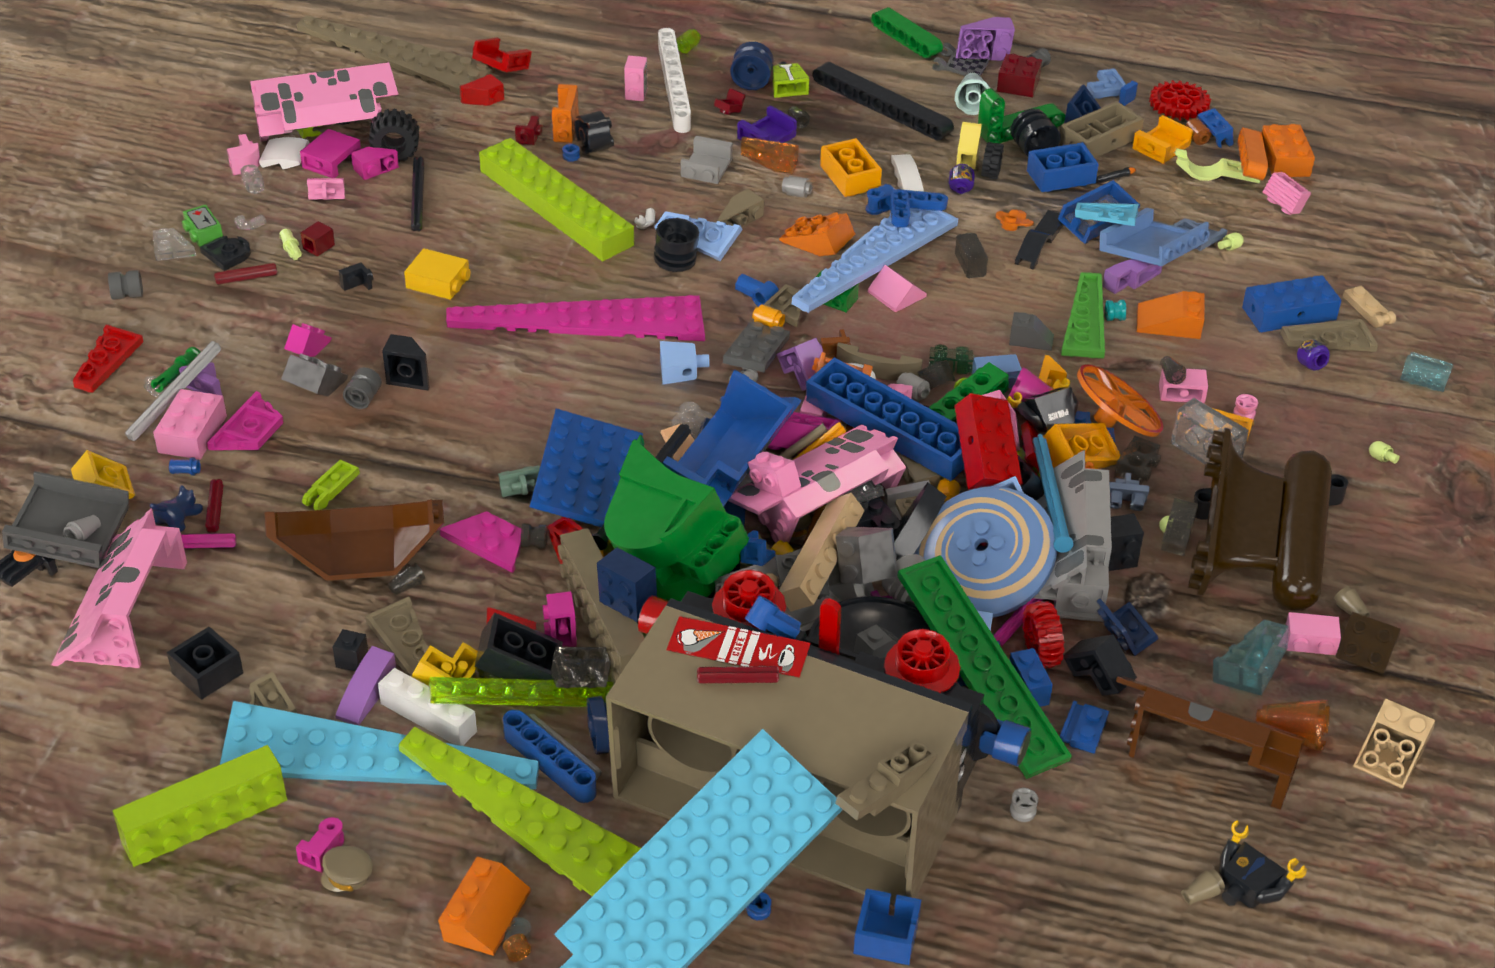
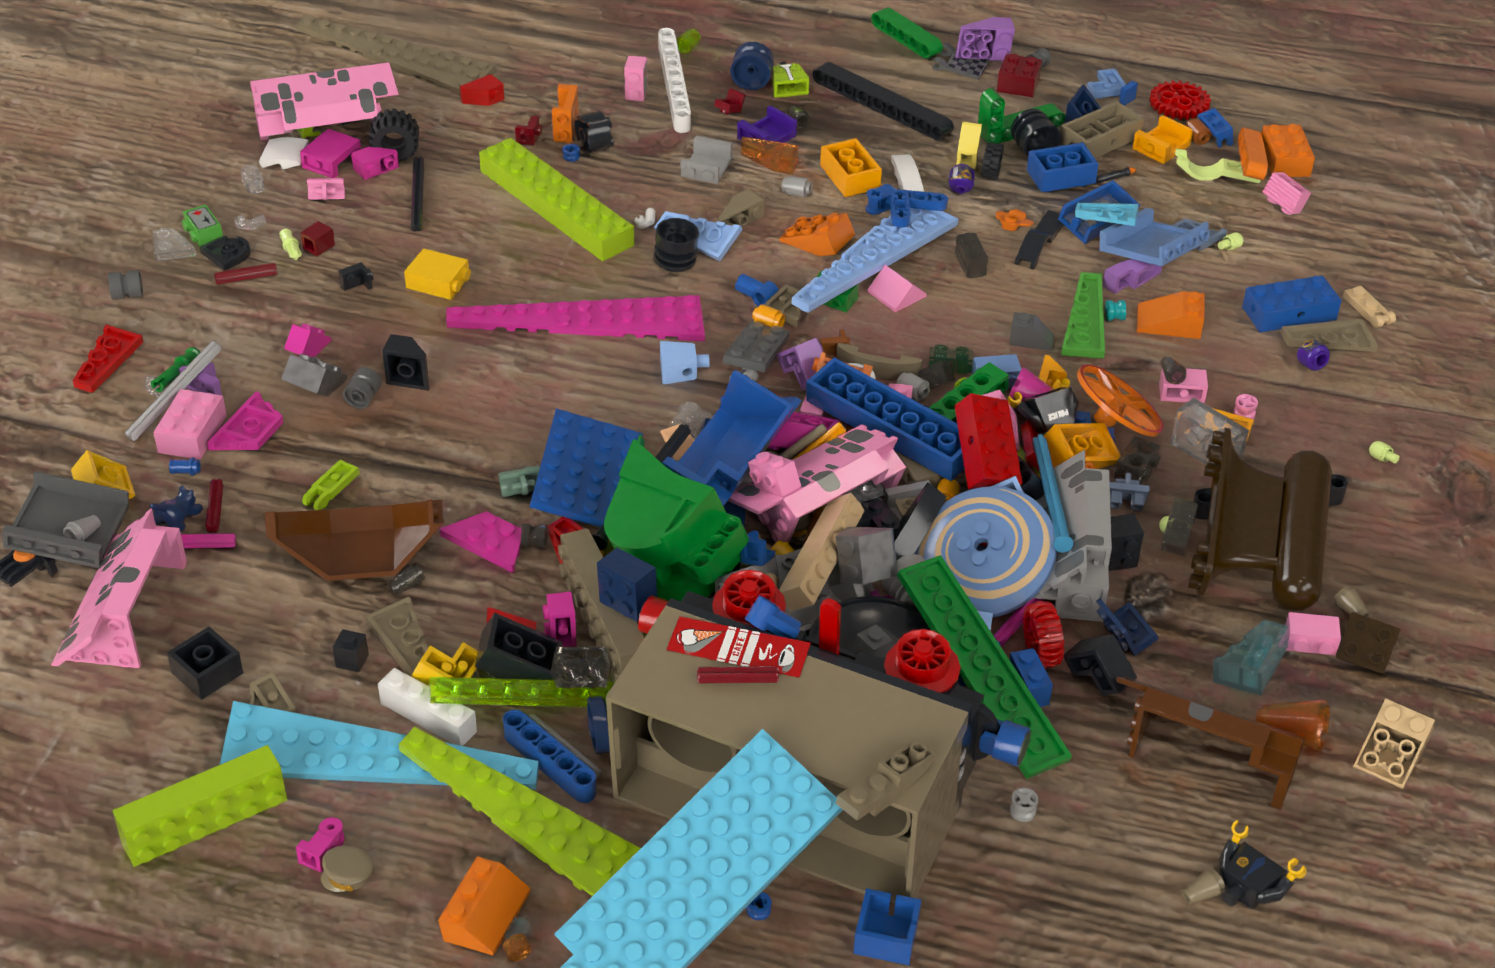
(243, 155): bright pink brick -> none
(363, 688): medium lavender slope -> none
(488, 52): red panel -> none
(969, 93): light aqua cone -> none
(1084, 726): blue plate -> none
(1426, 371): clear light blue bracket -> none

